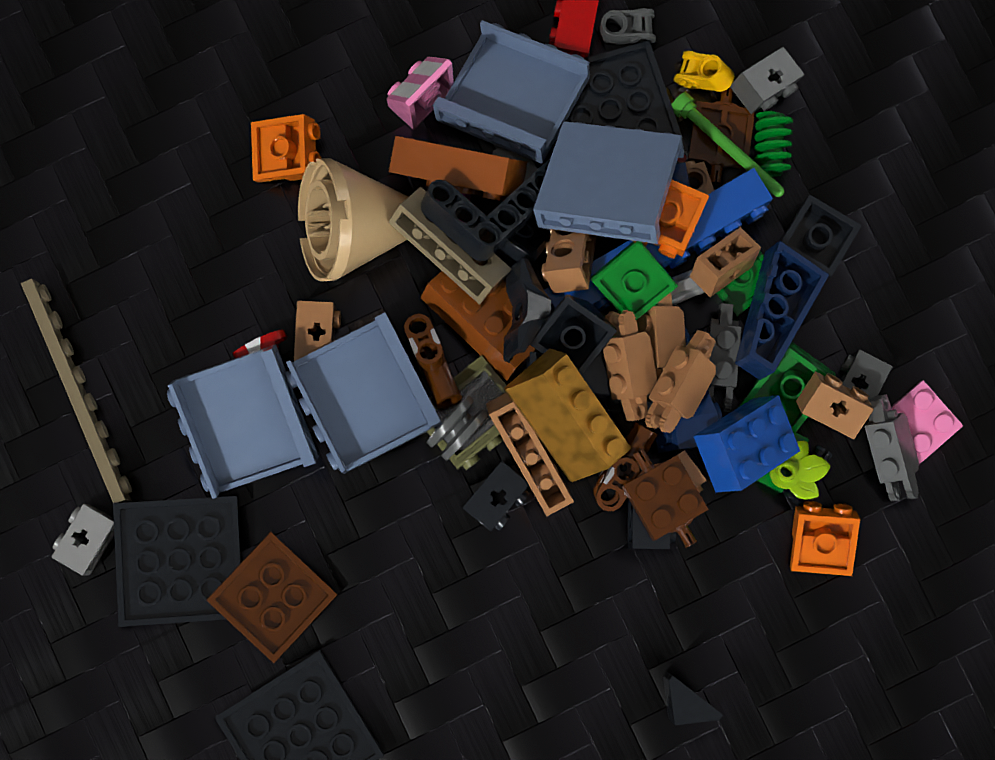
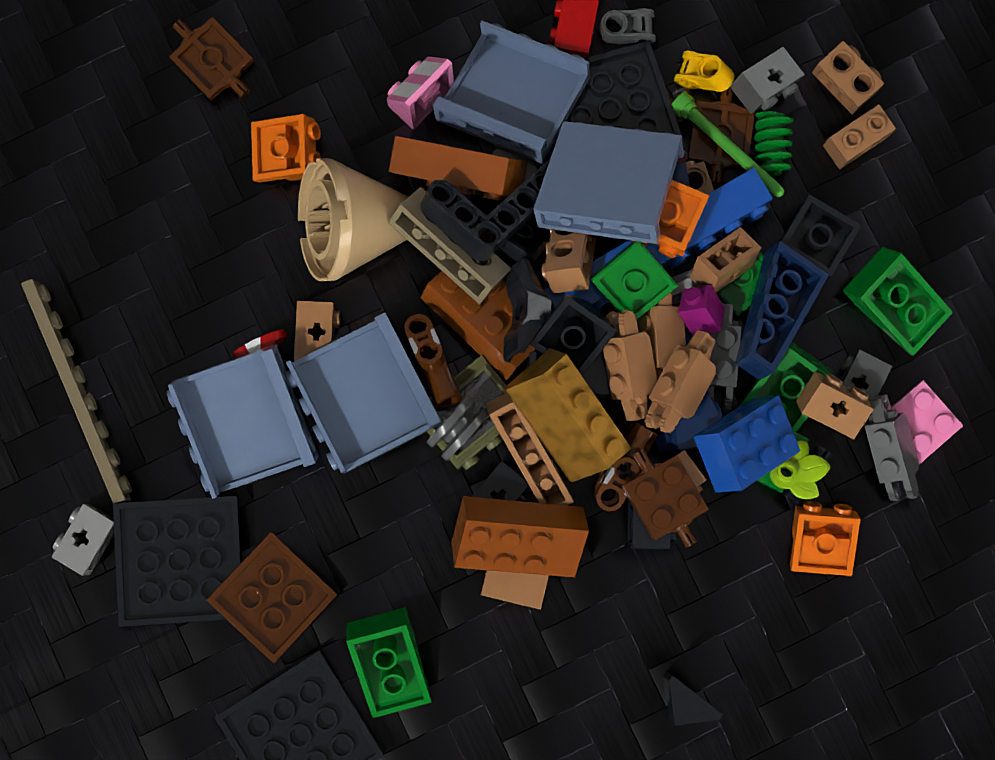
(211, 58): none -> reddish brown plate
(388, 662): none -> green slope
(515, 587): none -> medium nougat brick
(519, 537): none -> dark orange brick
(701, 309): none -> magenta brick
(842, 82): none -> medium nougat brick
(859, 137): none -> medium nougat brick
(898, 300): none -> green slope

